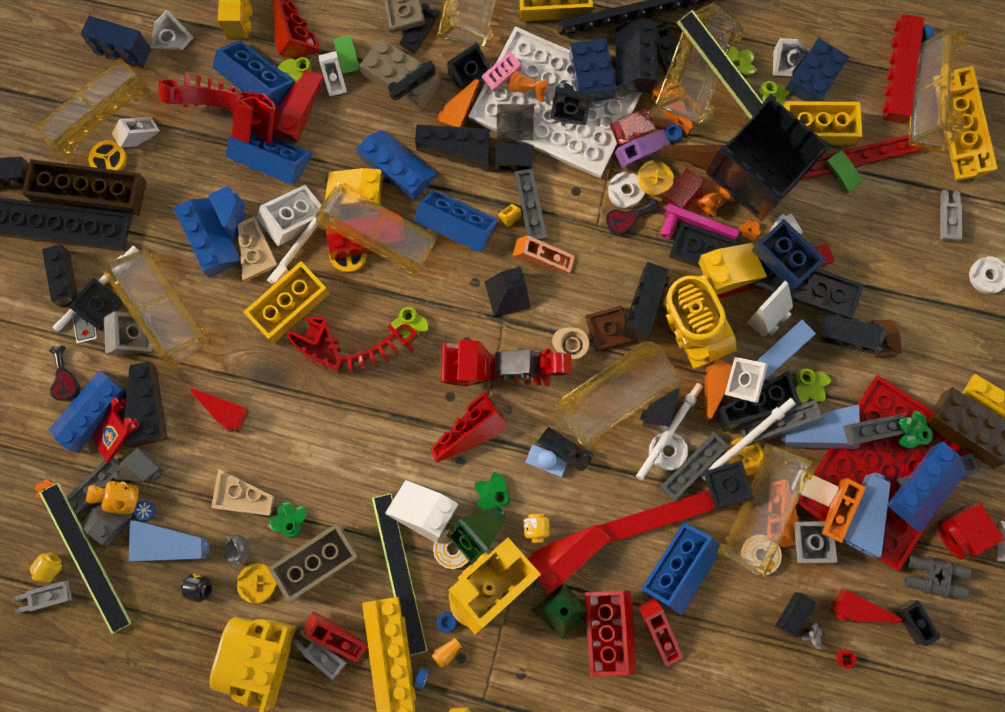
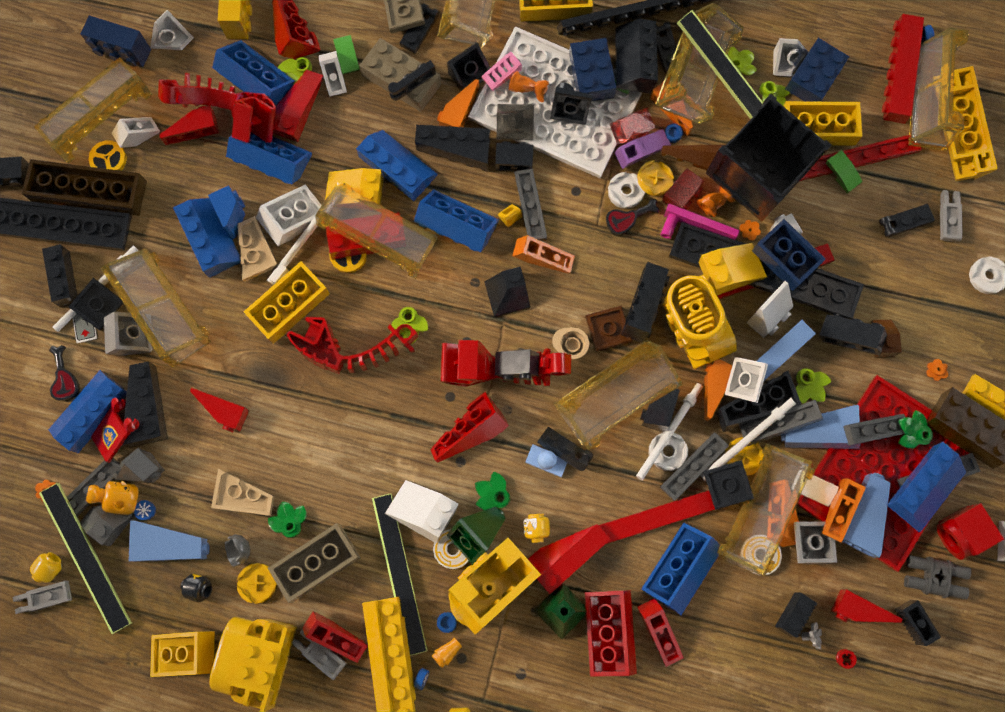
(182, 653): none -> yellow slope
(193, 125): none -> red slope
(907, 220): none -> black plate
(932, 371): none -> orange plant

